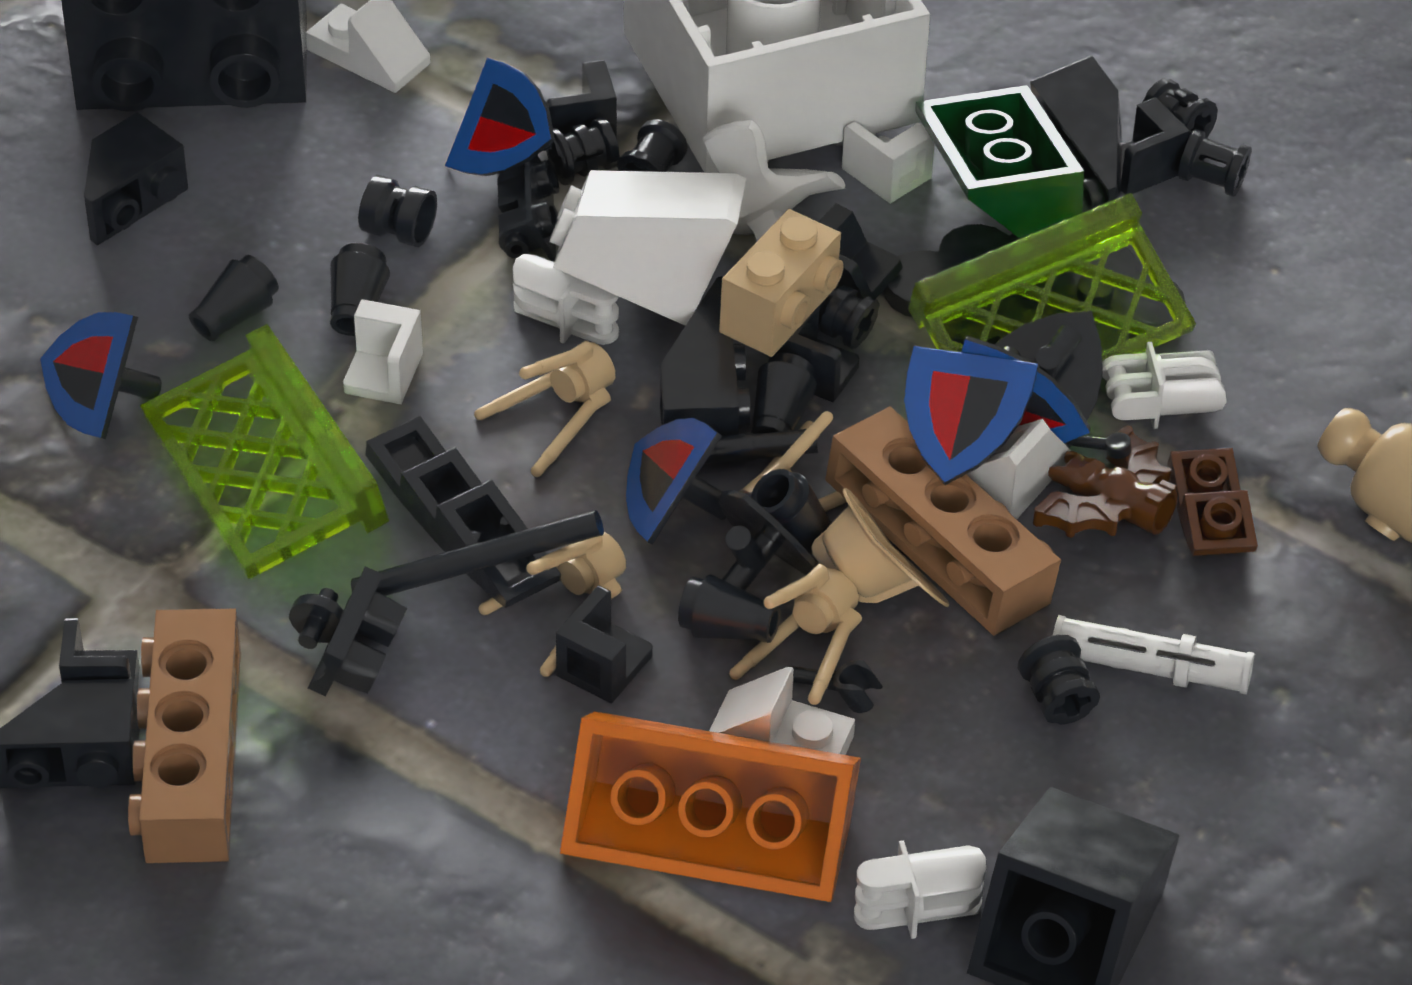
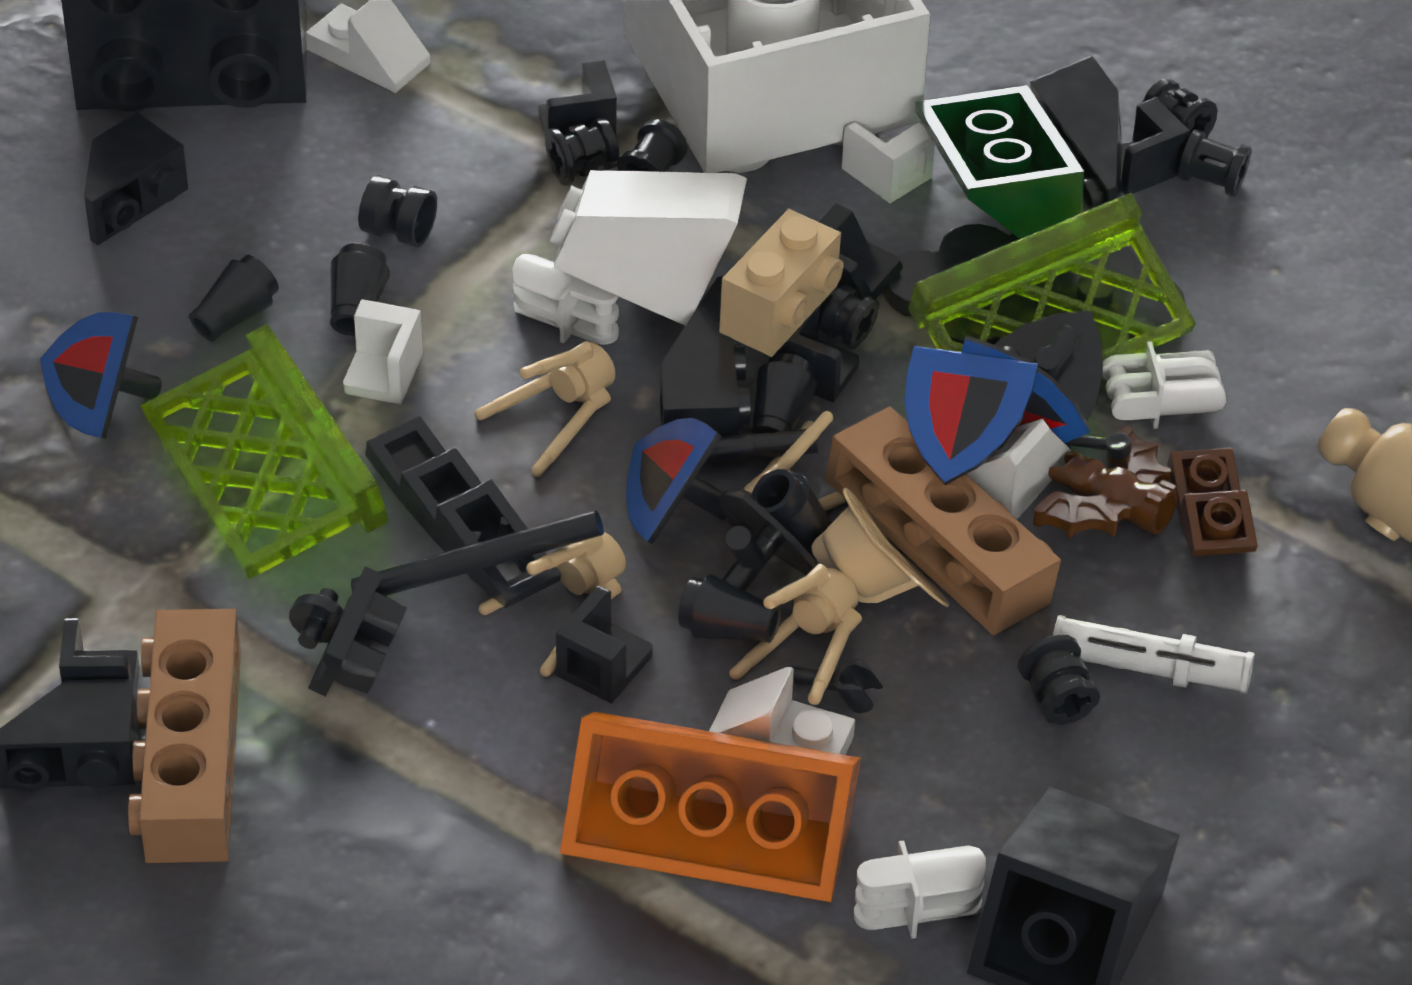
(503, 123): shield -> none
(527, 208): black hinge -> none
(768, 191): white animal -> none

